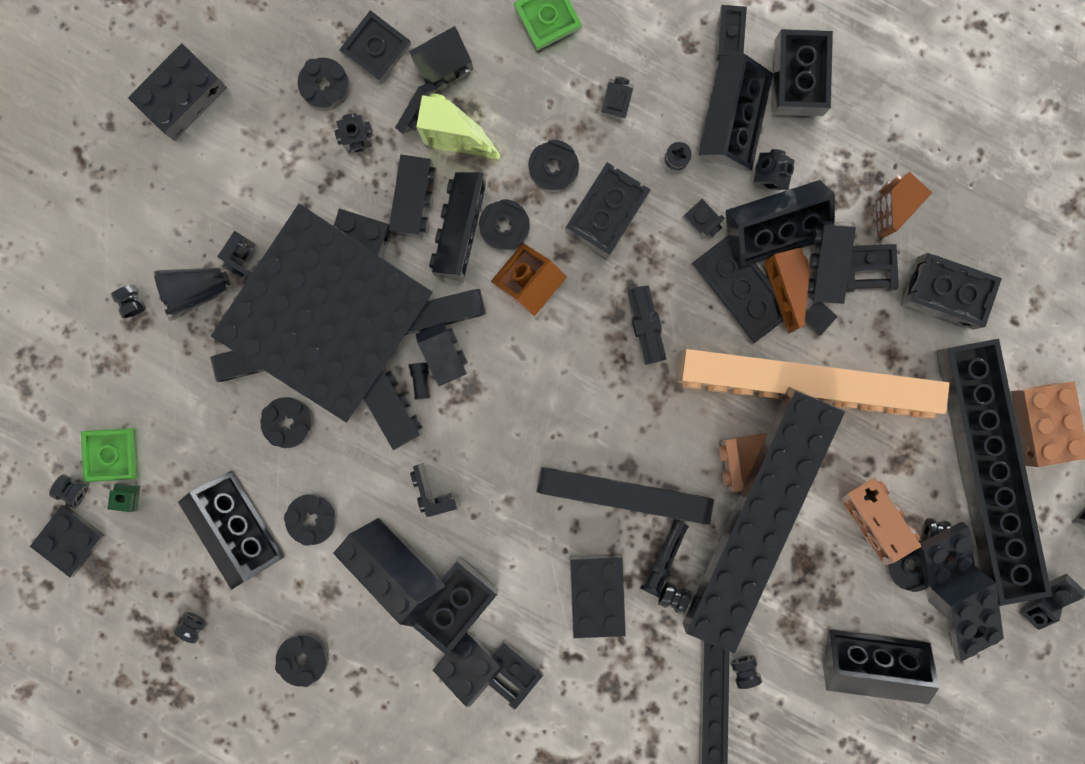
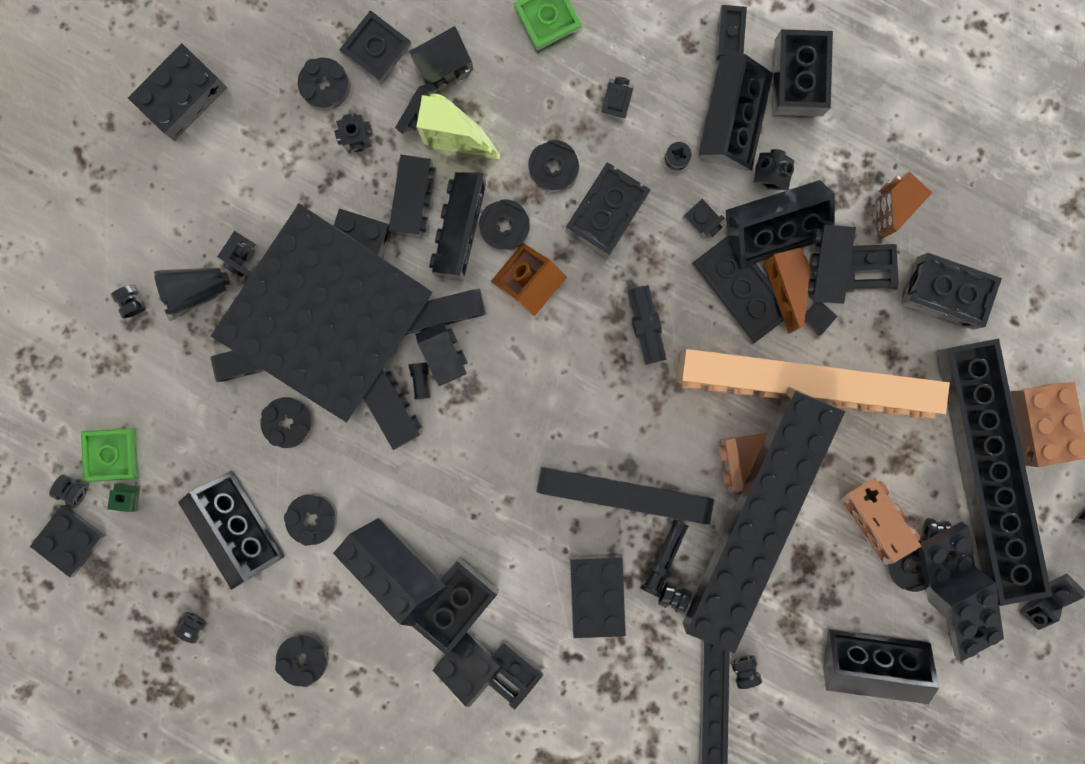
(426, 503): black bracket -> none

